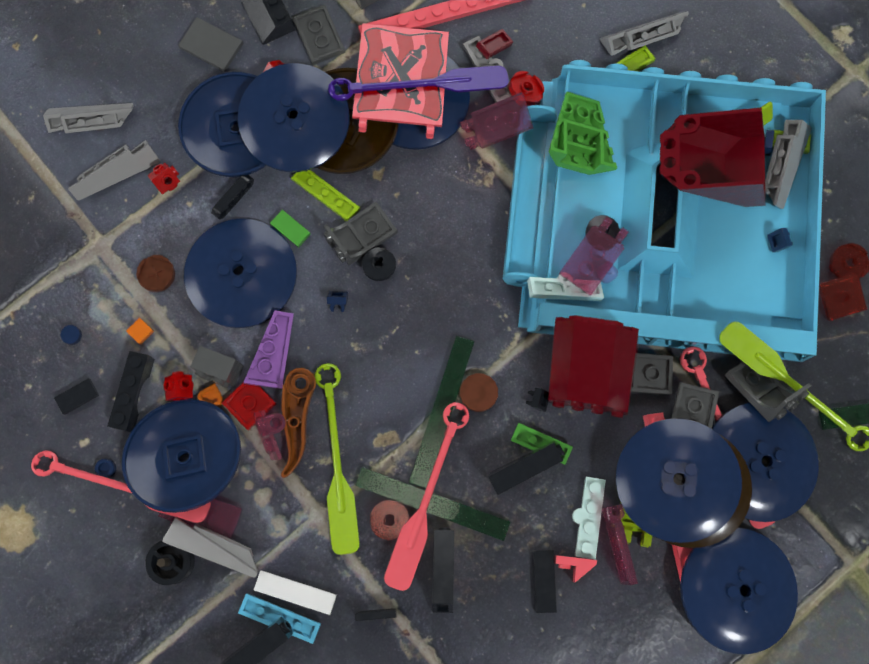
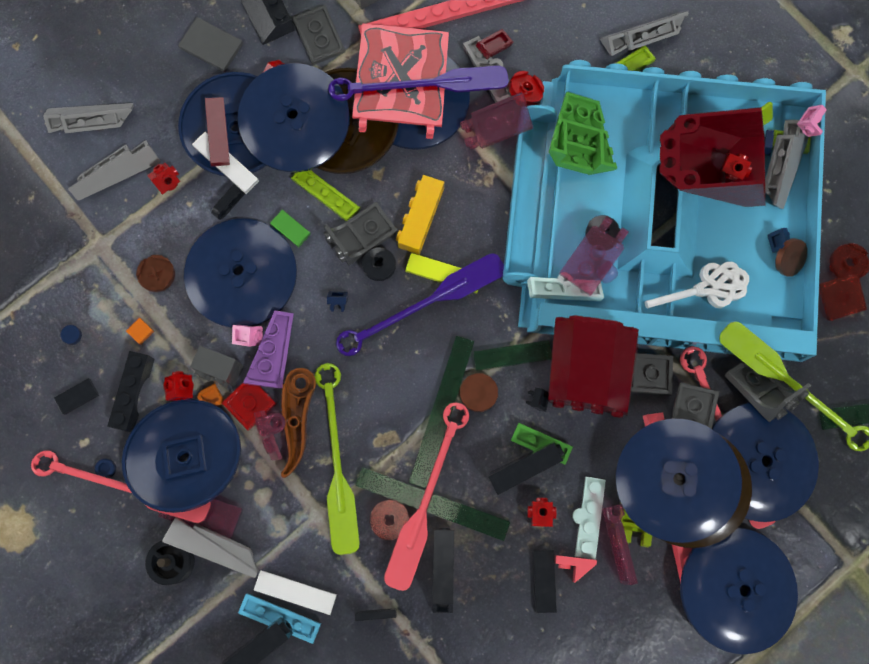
(217, 131): none -> tile
(235, 171): none -> white tile
(247, 335): none -> bright pink bracket
(420, 215): none -> yellow brick
(430, 268): none -> neon yellow tile
(452, 288): none -> dark purple piece
(512, 355): none -> clear green tile
(549, 513): none -> red brick
(729, 166): none -> red brick
(729, 271): none -> white piece
(791, 257): none -> copper tile
(810, 119): none -> bright pink bracket

